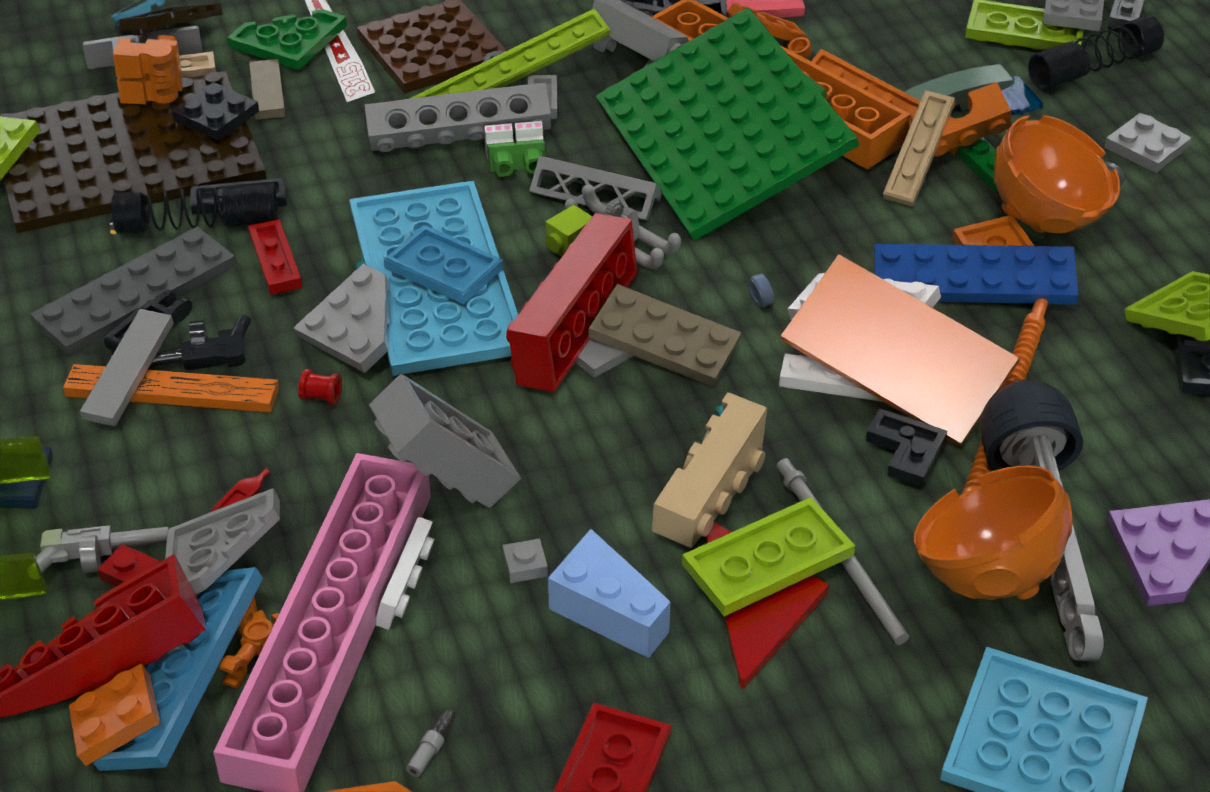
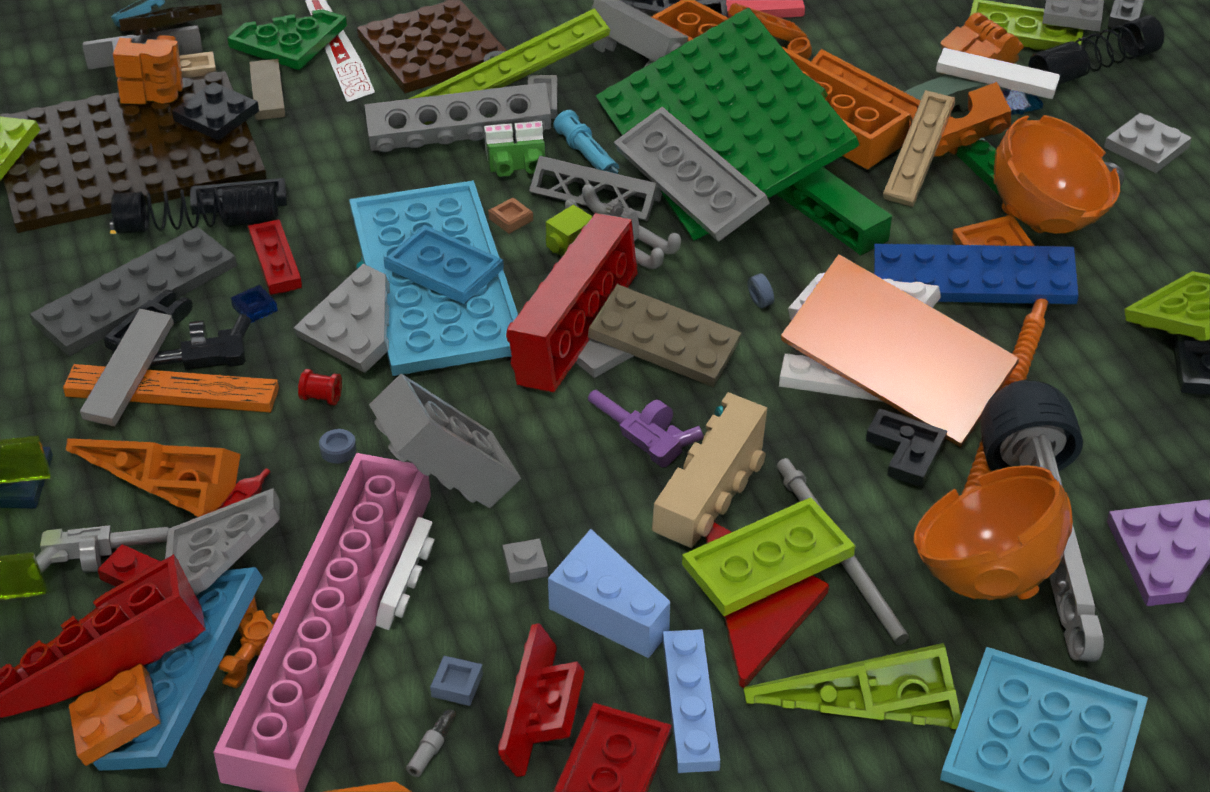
(183, 475): none -> orange wedge
(254, 303): none -> clear blue tile
(337, 446): none -> sand blue tile
(456, 680): none -> sand blue plate
(510, 215): none -> nougat tile
(541, 701): none -> red bracket
(580, 137): none -> medium azure pin
(649, 428): none -> medium lavender piece
(690, 701): none -> light blue plate
(691, 173): none -> light grey plate
(840, 210): none -> green brick
(898, 687): none -> lime wedge
(984, 39): none -> orange hips
(1005, 74): none -> white tile

